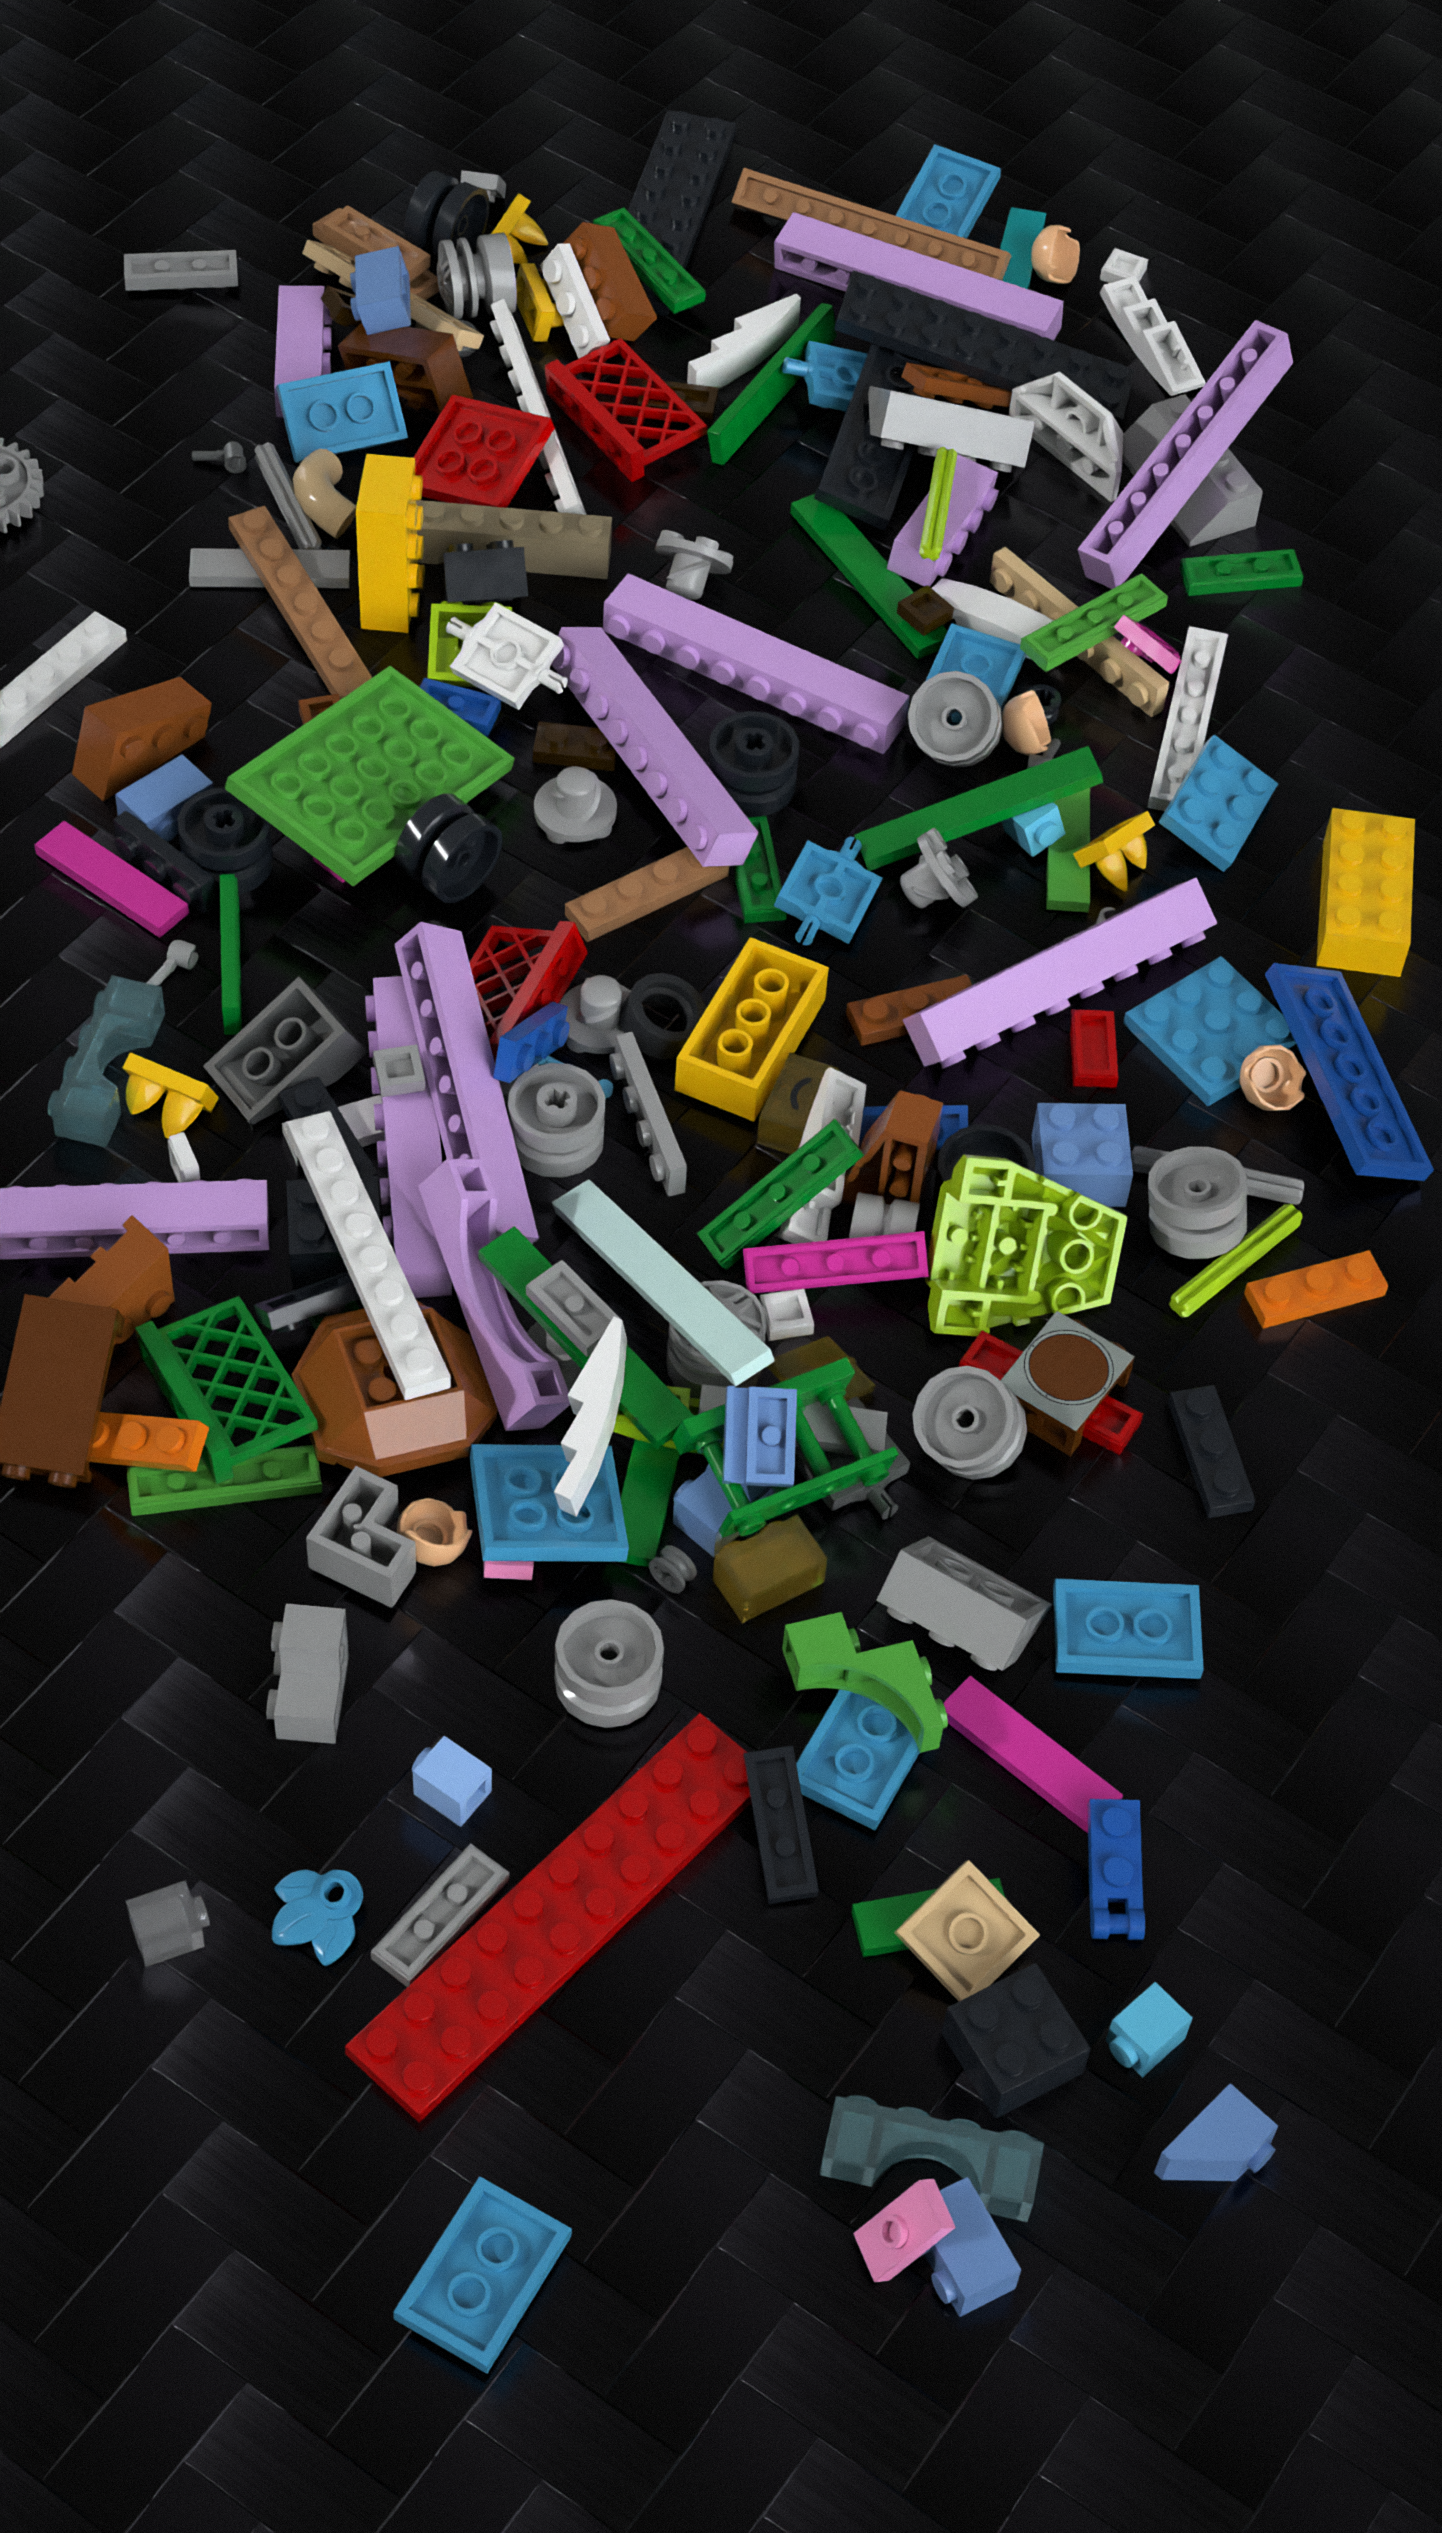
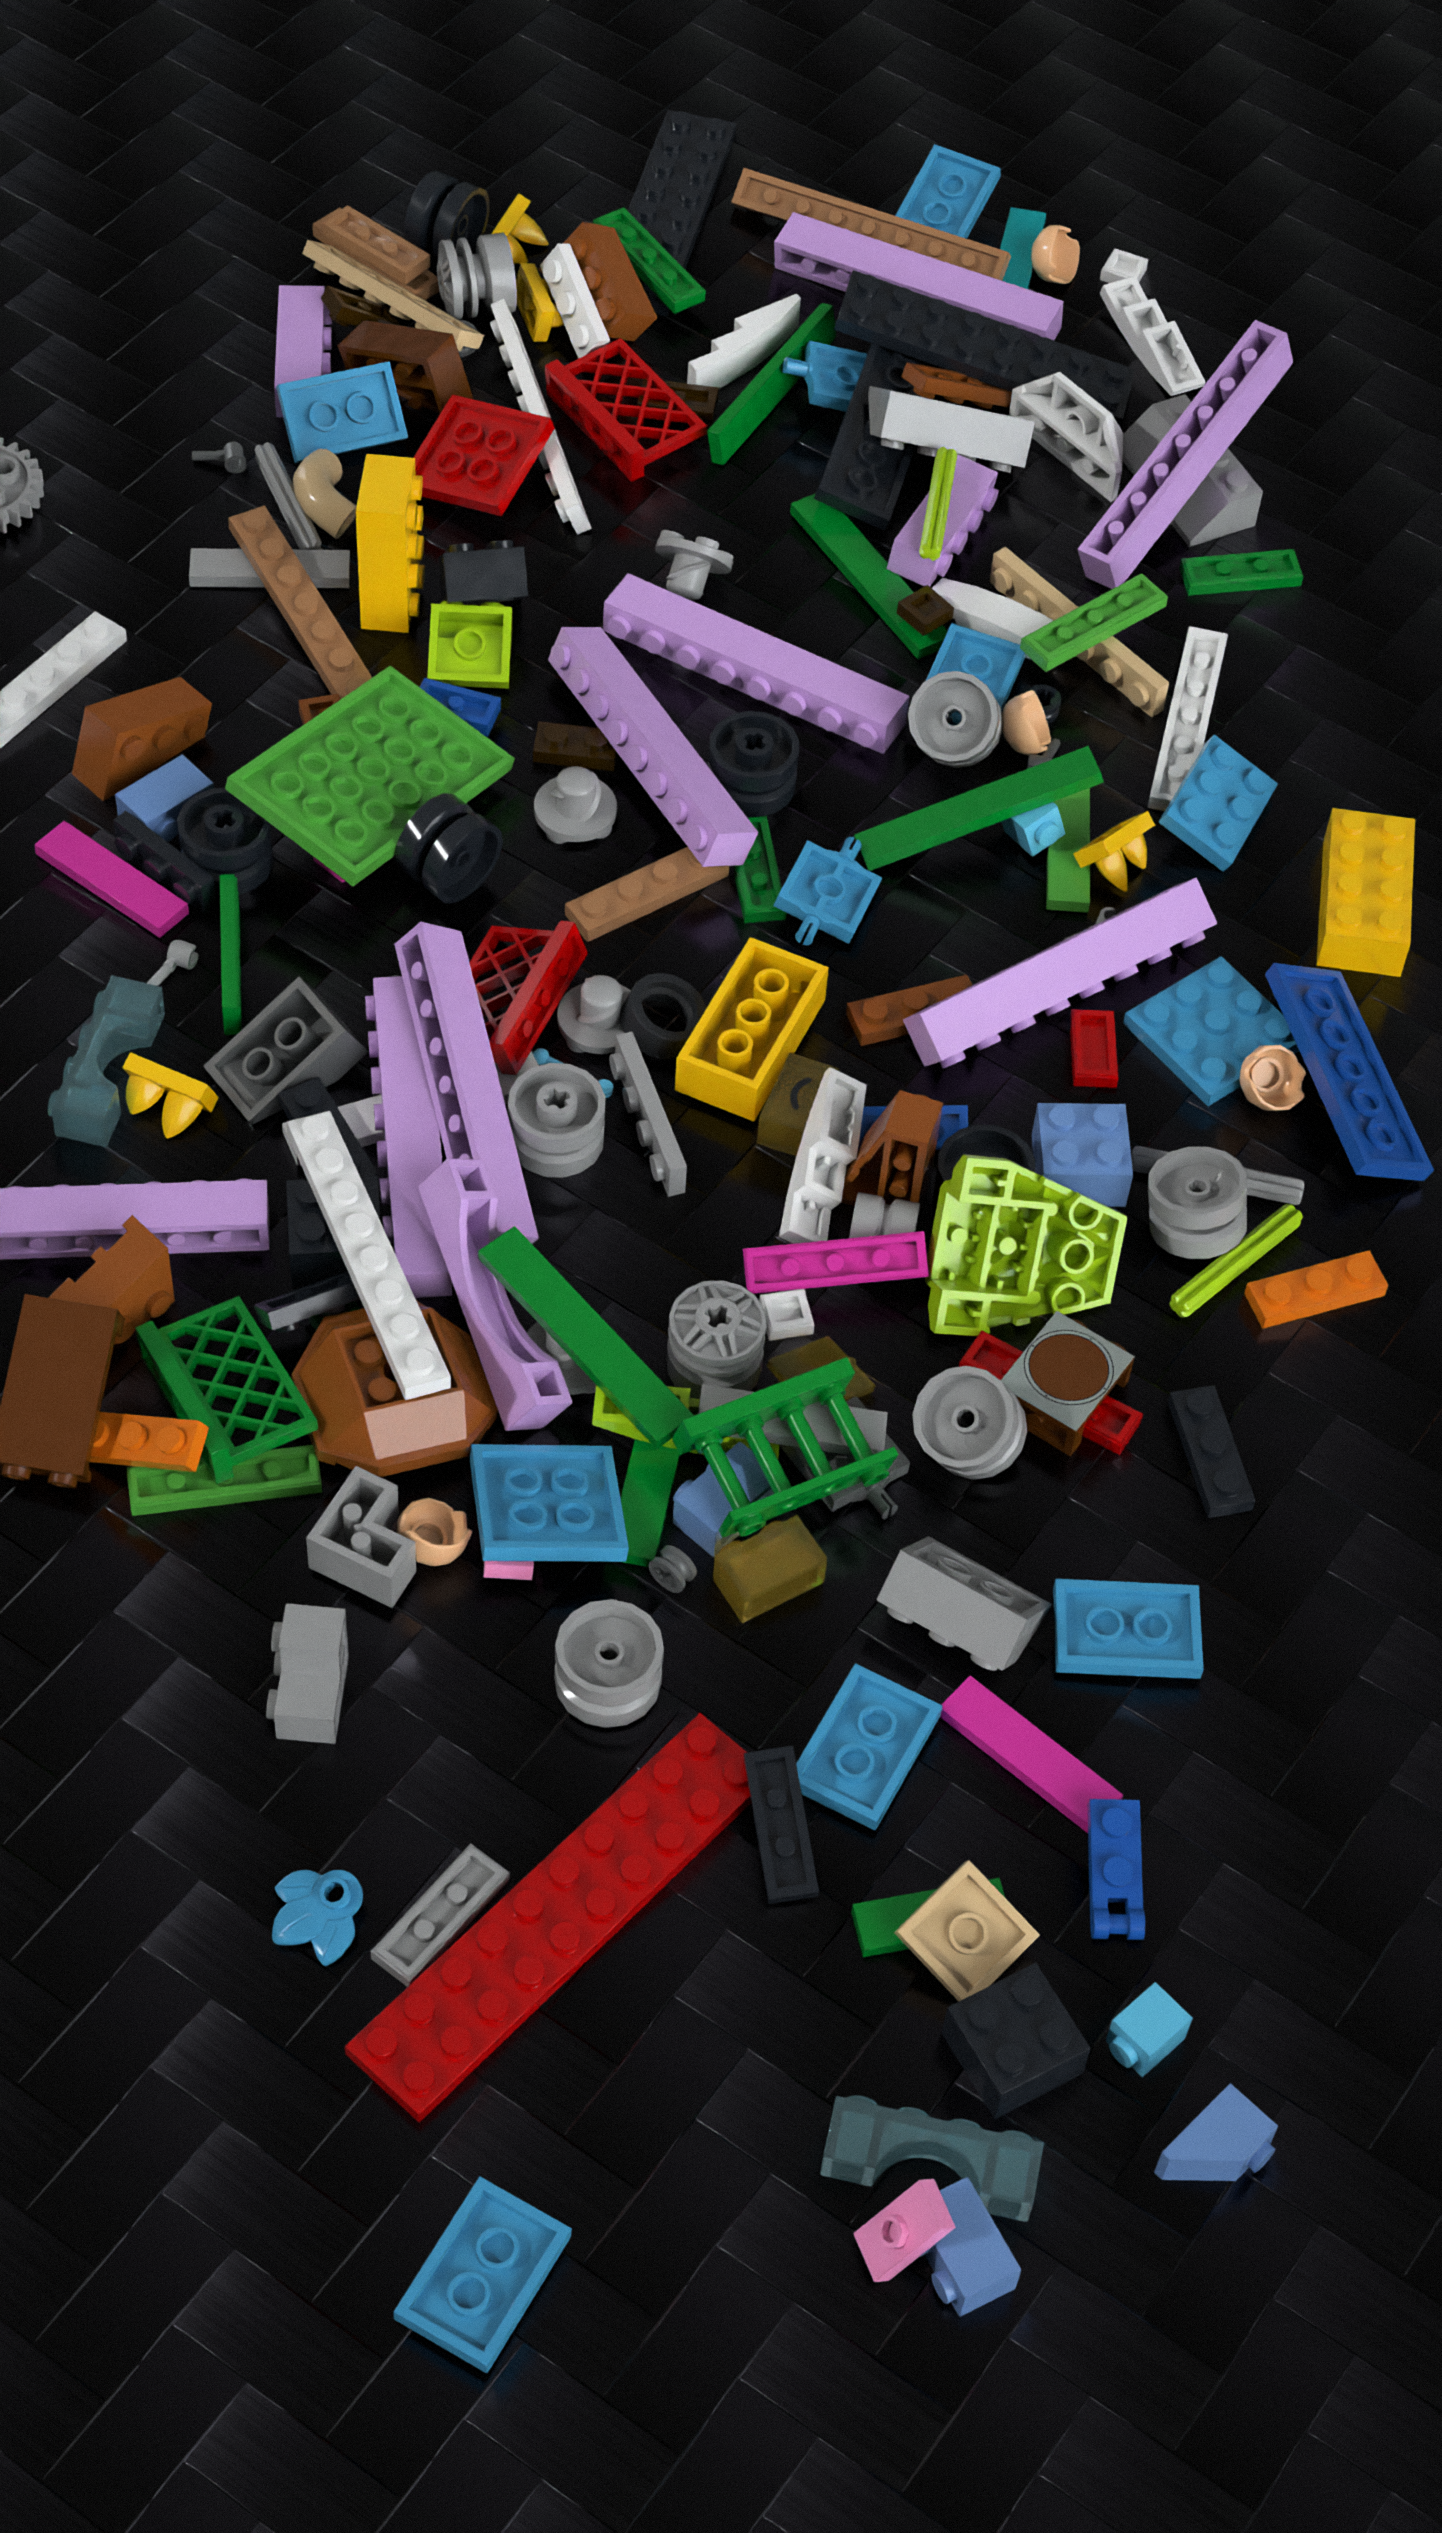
(167, 1922): clear brick -> none
(180, 270): light grey plate -> none
(182, 1159): white tile -> none
(381, 291): medium blue brick -> none
(399, 1070): light grey plate -> none
(451, 1780): light blue brick -> none
(490, 182): light grey plate -> none
(506, 655): white plate -> none
(531, 1041): blue plate -> none
(551, 540): dark tan brick -> none
(571, 1306): light grey plate -> none
(596, 1404): white slope -> none
(664, 1283): light aqua tile -> none
(759, 1436): medium blue plate -> none
(780, 1194): green tile -> none
(830, 1656): bright green arch -> none
(937, 875): light grey plate -> none
(1148, 644): wing -> none

